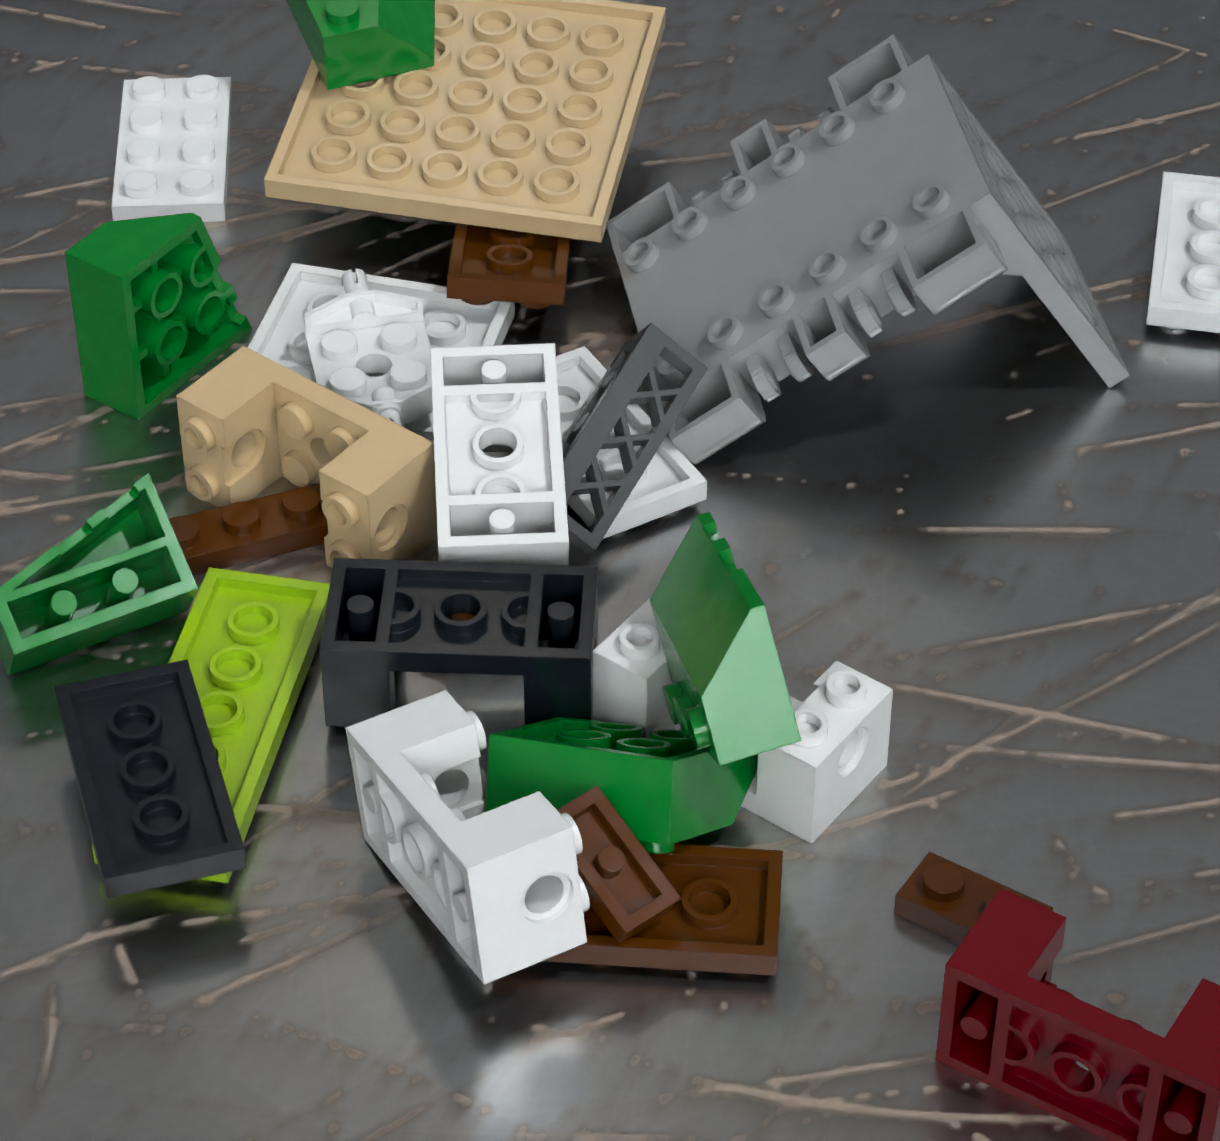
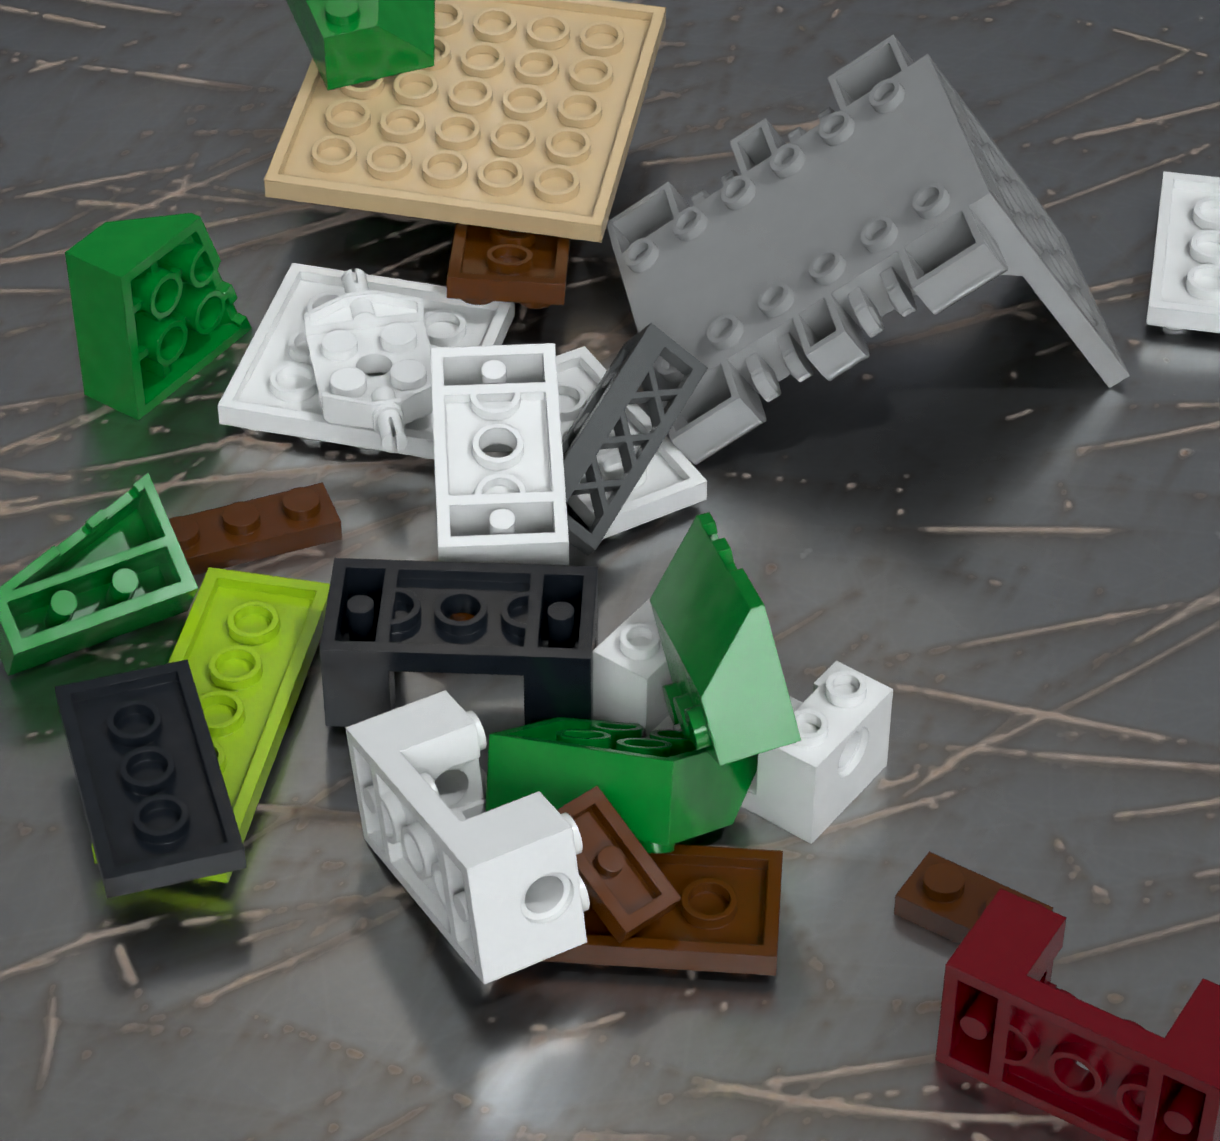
(173, 148): white plate -> none
(263, 422): tan plate -> none

